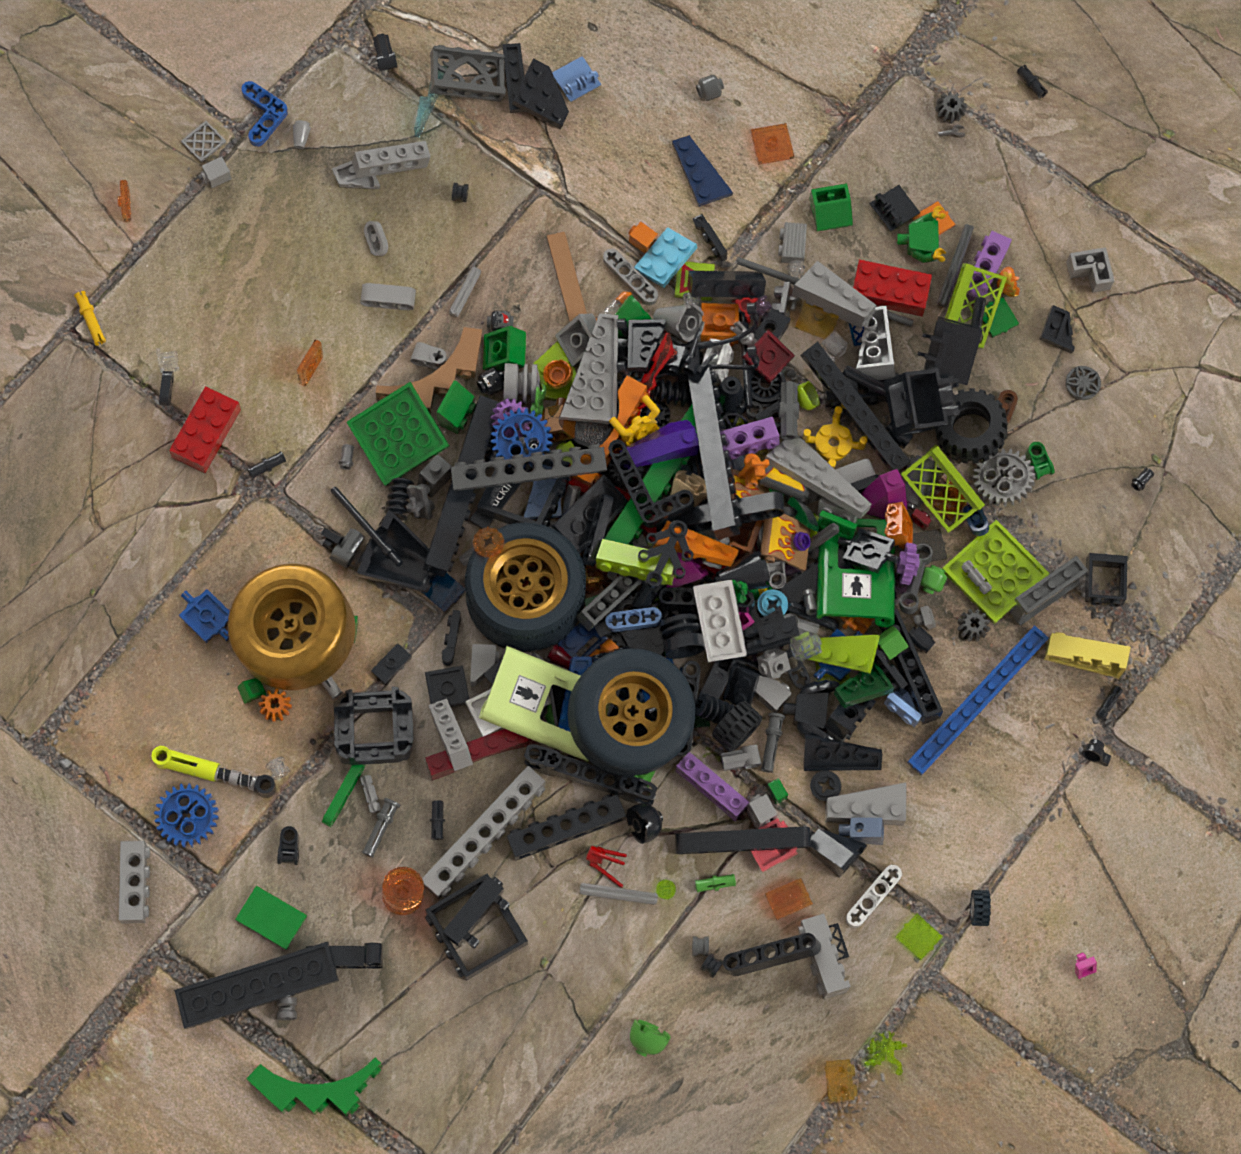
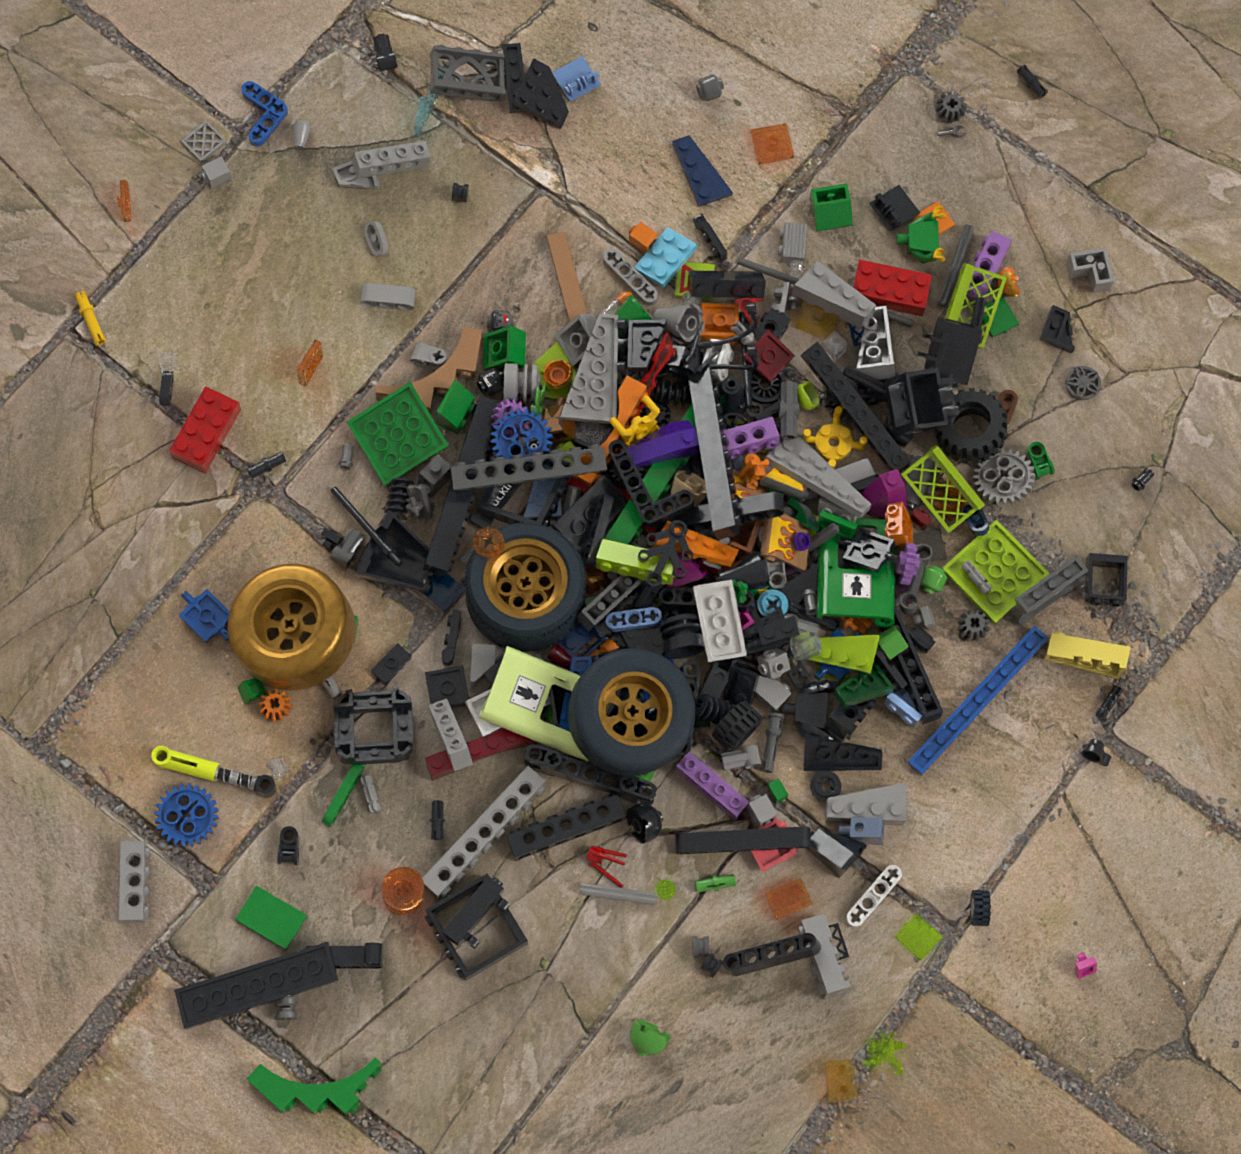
(370, 849): dark grey pin -> none
(465, 291): light grey axle -> none
(762, 306): plate -> none

